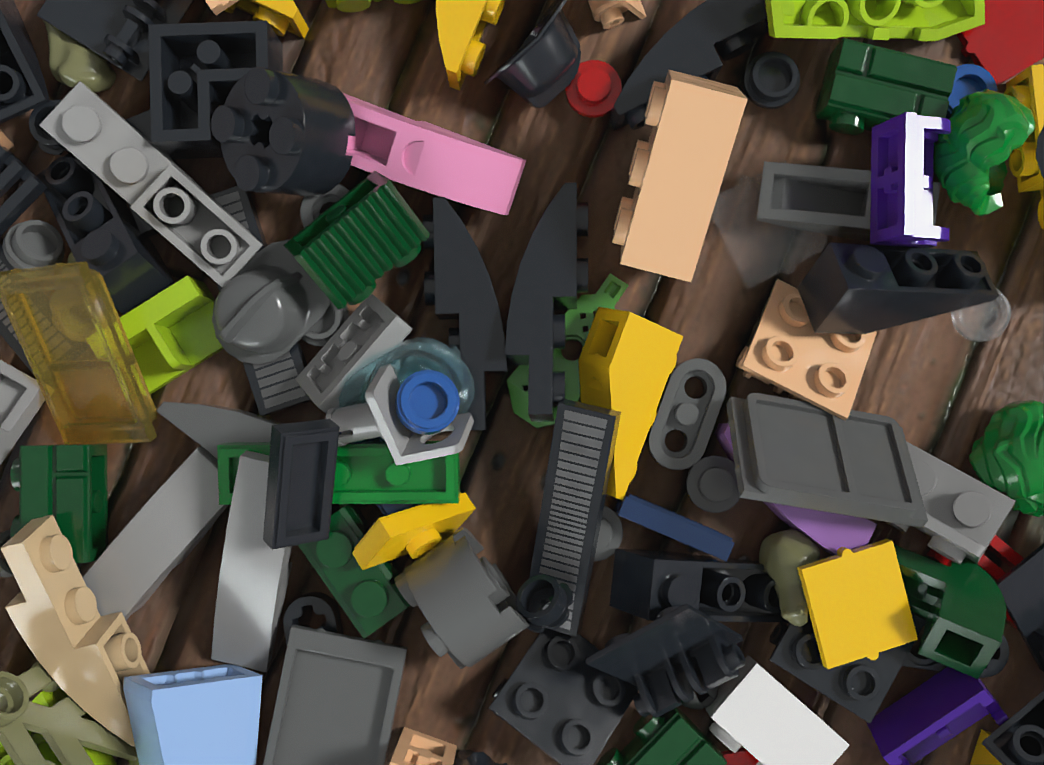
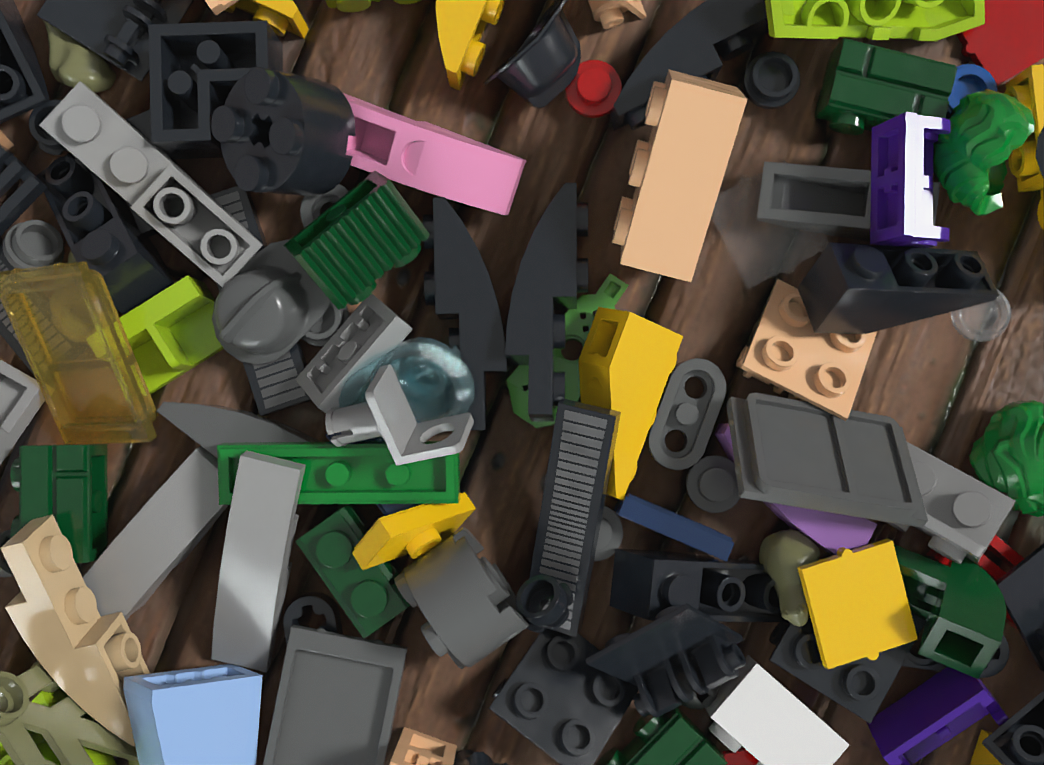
(300, 482): black tile -> none
(427, 402): blue tile -> none

